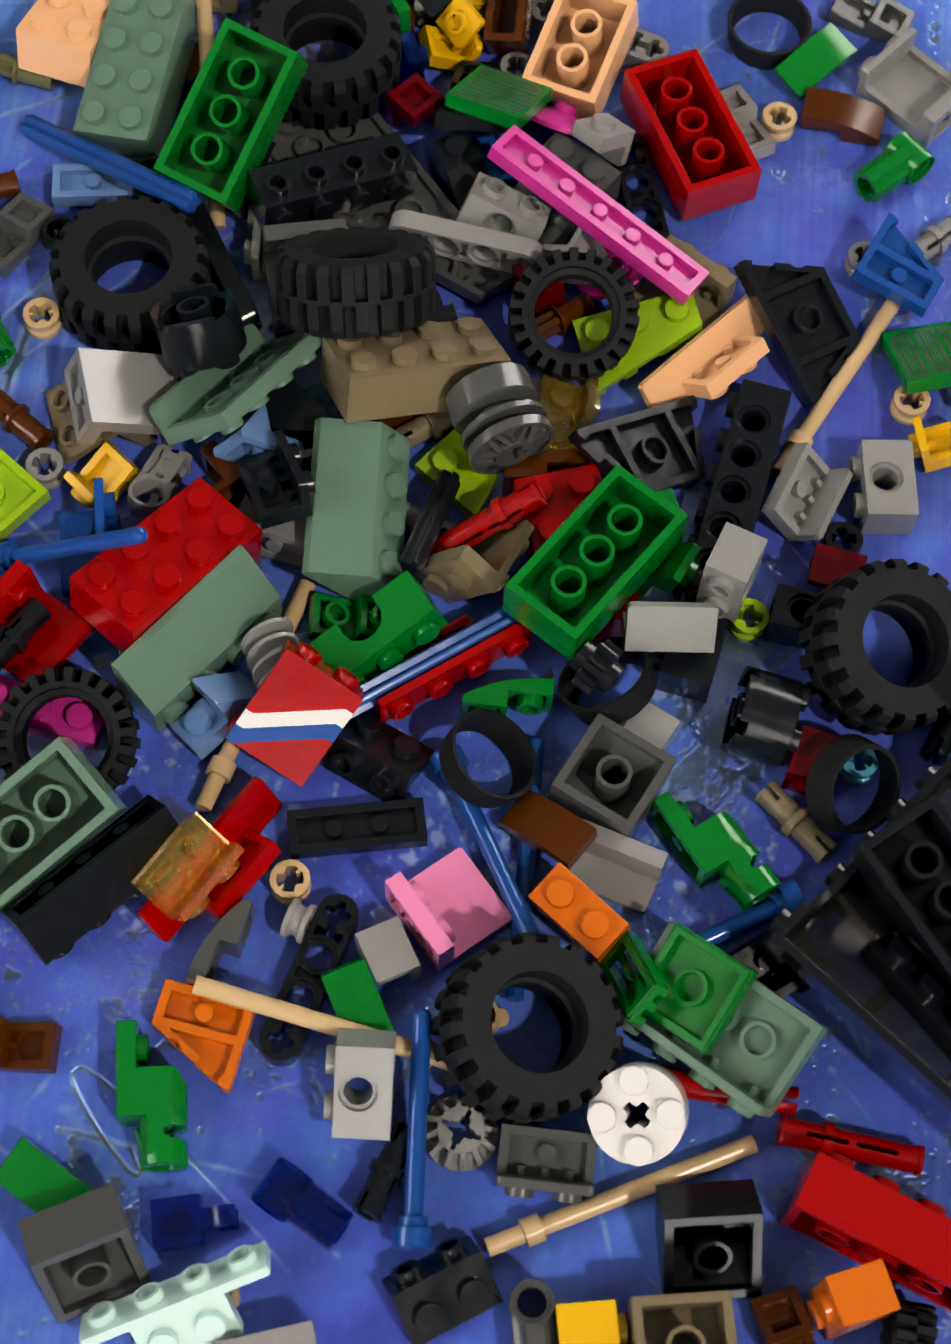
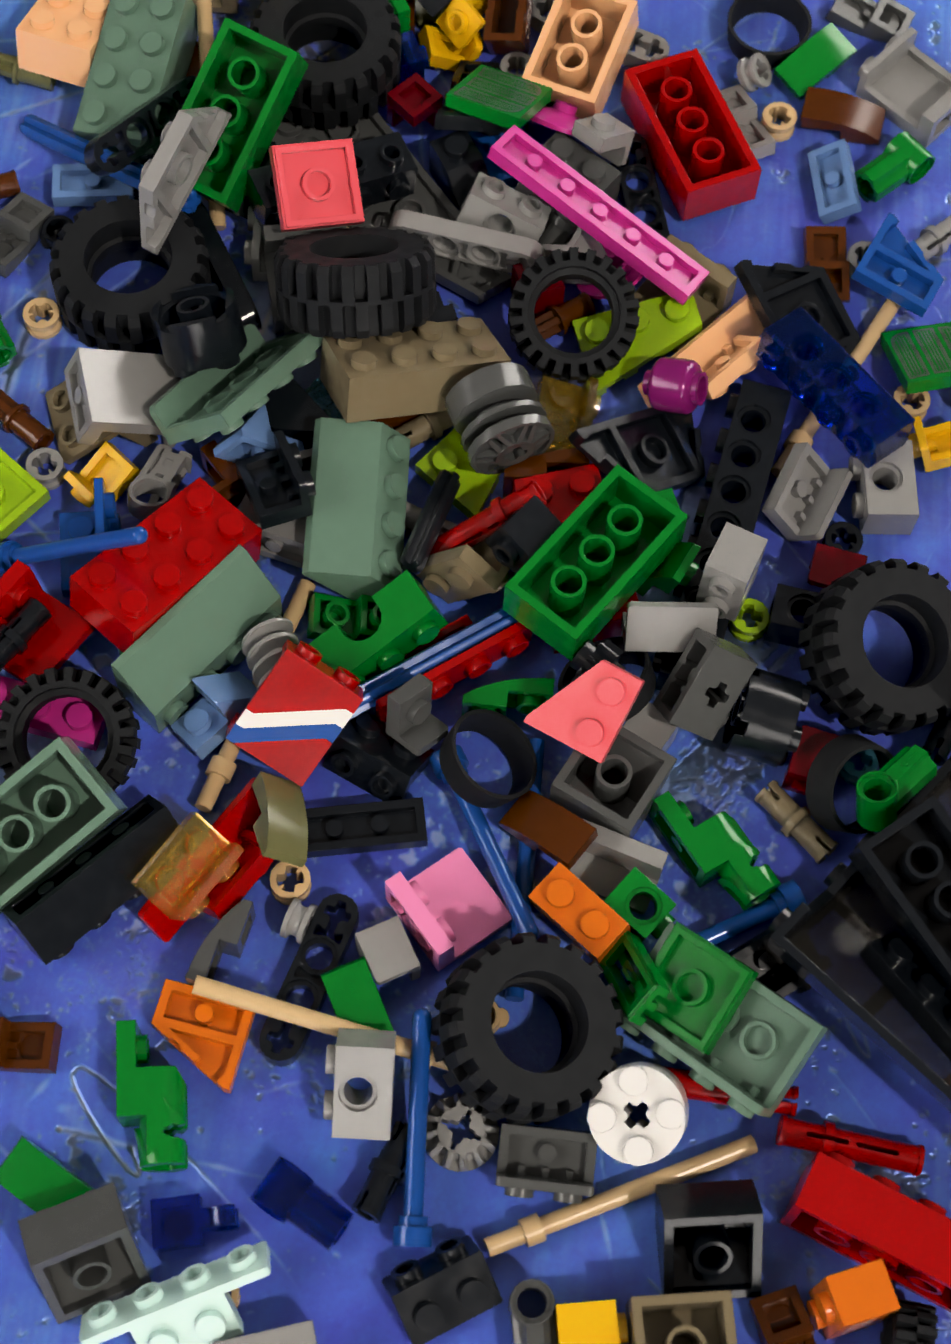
(145, 121): none -> black beam
(175, 170): none -> light grey wing
(283, 819): none -> olive slope
(316, 185): none -> coral plate
(410, 716): none -> dark grey bracket
(523, 534): none -> black brick
(589, 710): none -> coral wing
(638, 884): none -> green brick
(675, 385): none -> magenta head
(705, 684): none -> dark grey brick
(754, 72): none -> light grey bush
(827, 248): none -> reddish brown slope
(834, 181): none -> medium blue plate
(834, 387): none -> clear blue brick
(886, 791): none -> green piece

